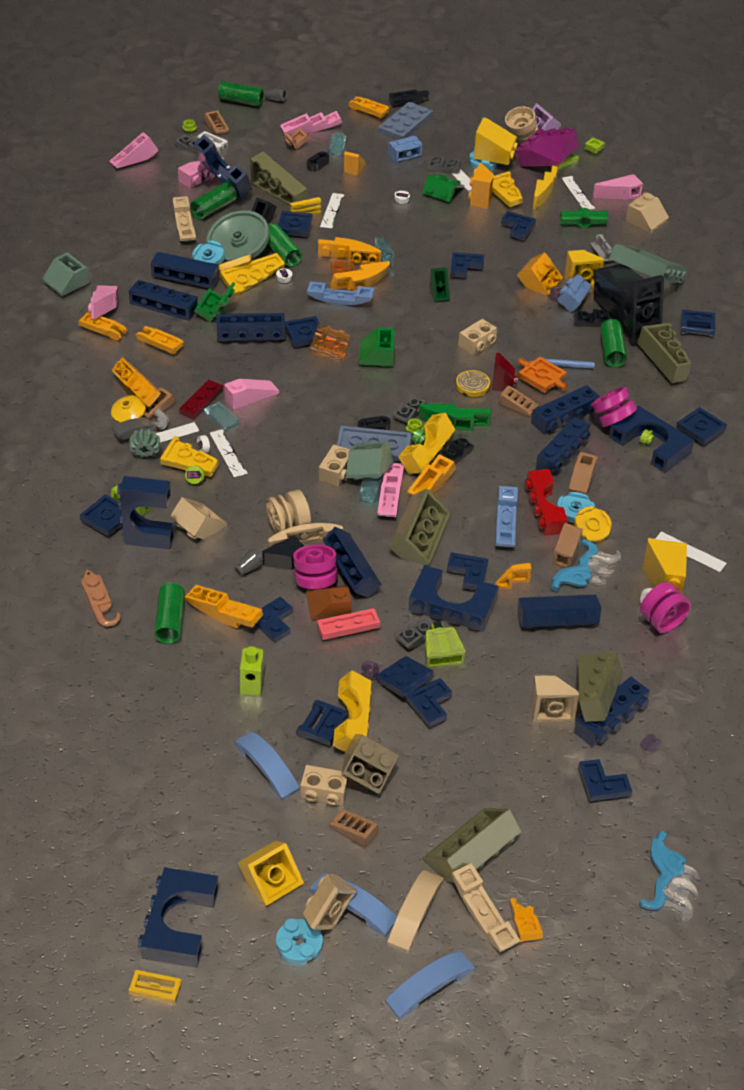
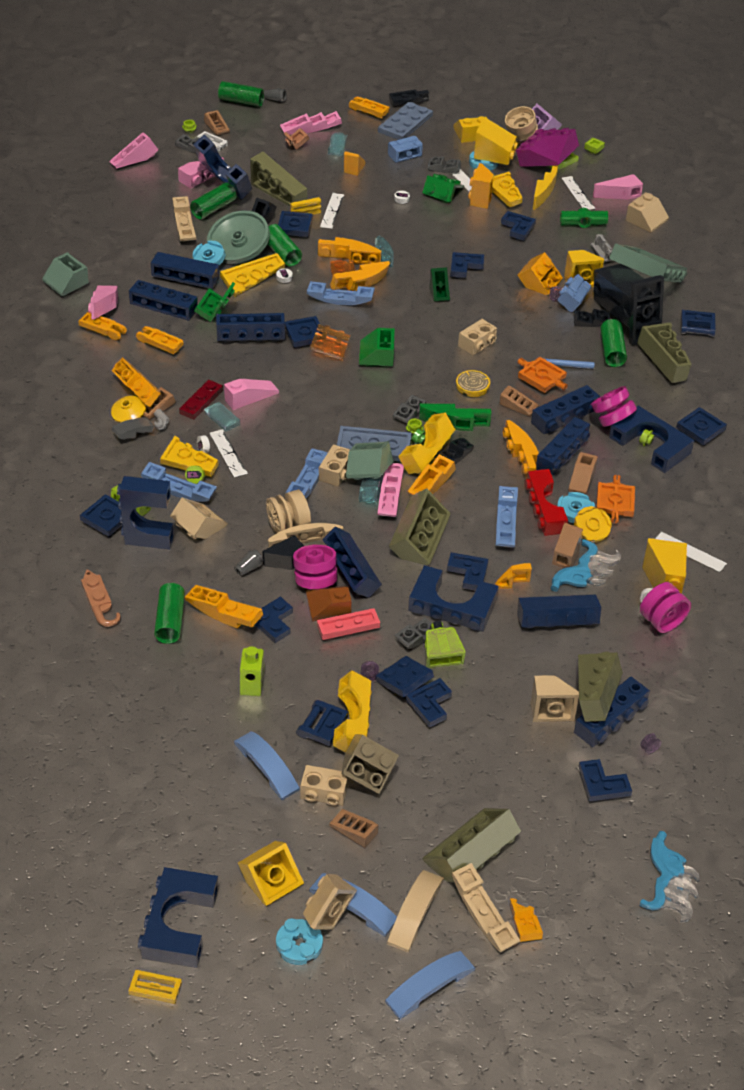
(145, 443): sand green gear -> none
(178, 432): white sticker -> none
(180, 488): none -> medium blue slope
(236, 262): yellow tile -> none
(310, 473): none -> medium blue slope
(318, 161): black beam -> none
(375, 423): black beam -> none
(467, 128): none -> yellow slope
(503, 374): dark red slope -> none
(520, 446): none -> light orange slope
(616, 498): none -> orange plate

